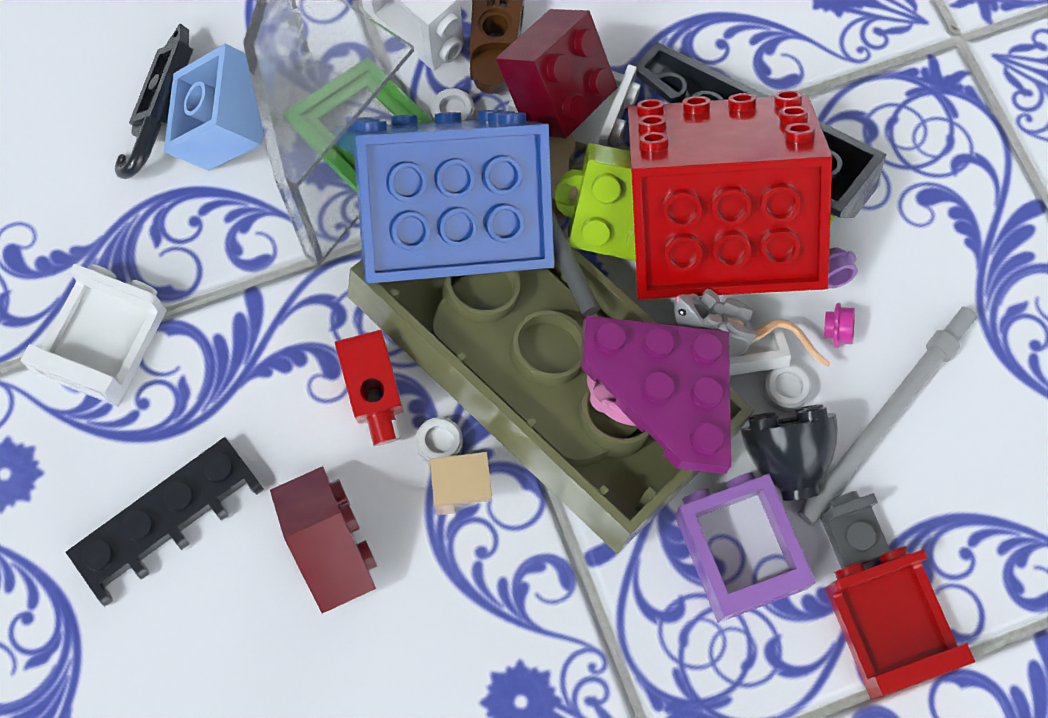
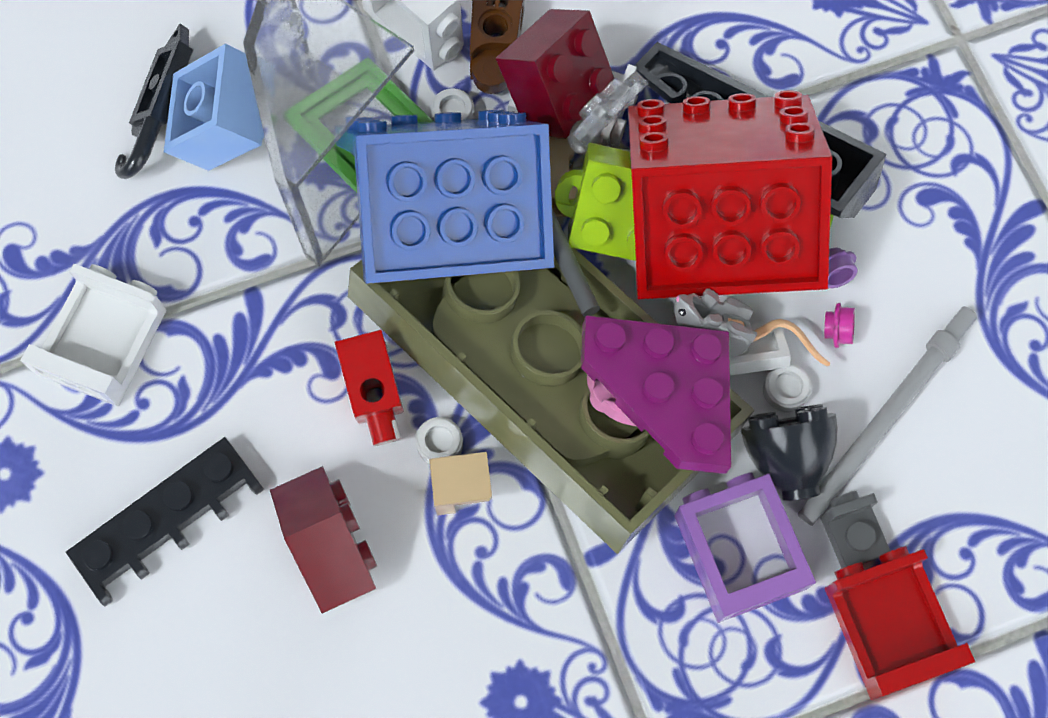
(603, 111): none -> clear plate

